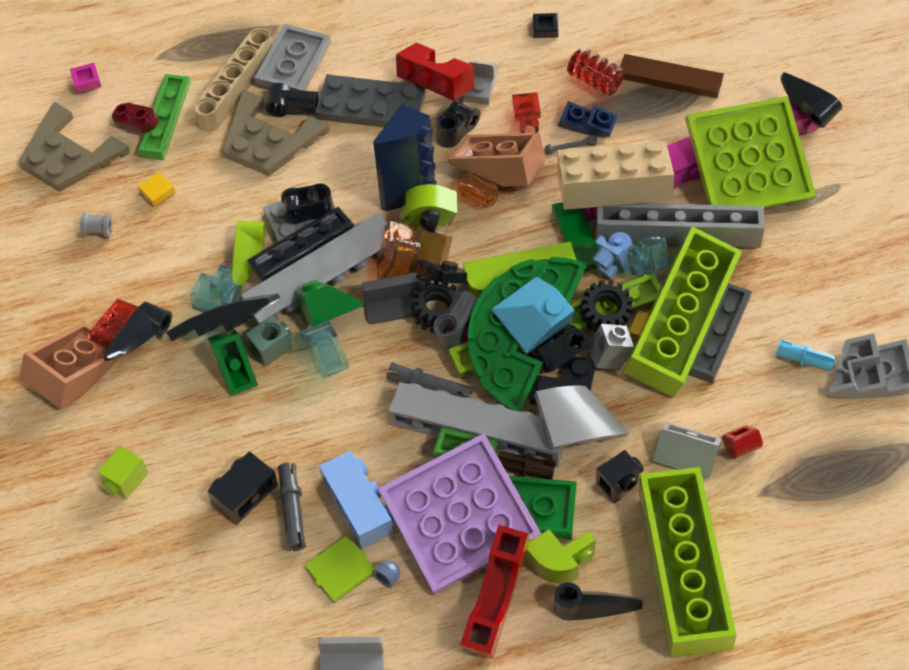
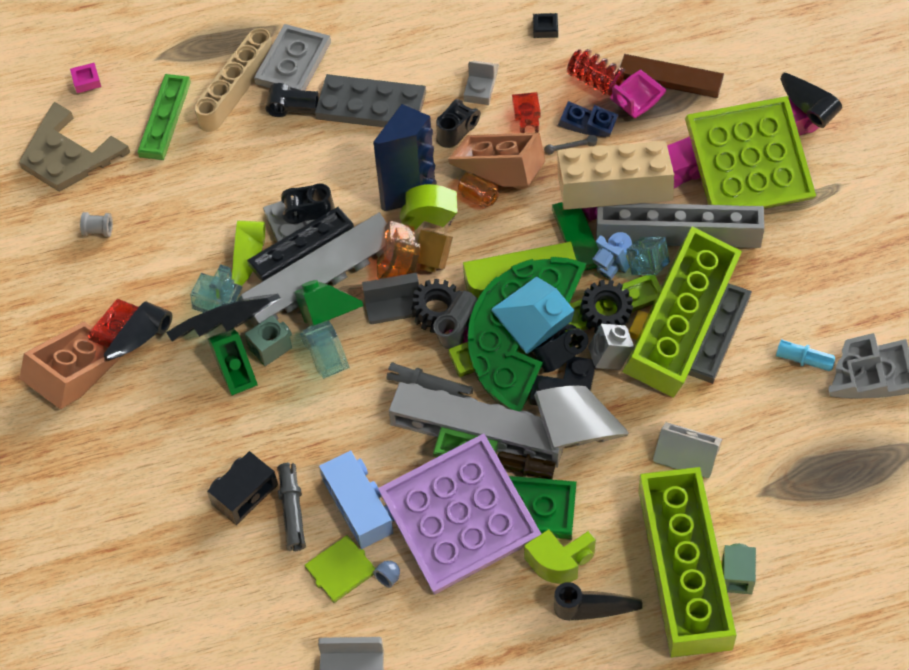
(122, 473): lime brick -> none
(135, 117): dark red plate -> none
(156, 189): yellow tile -> none
(262, 144): dark tan wing -> none
(429, 219): black hinge -> none
(445, 272): black plate -> none
(447, 79): red arch -> none
(496, 594): red arch -> none
(618, 475): black brick -> none
(637, 94): none -> dark pink piece
(739, 568): none -> sand green brick
(742, 441): red brick -> none

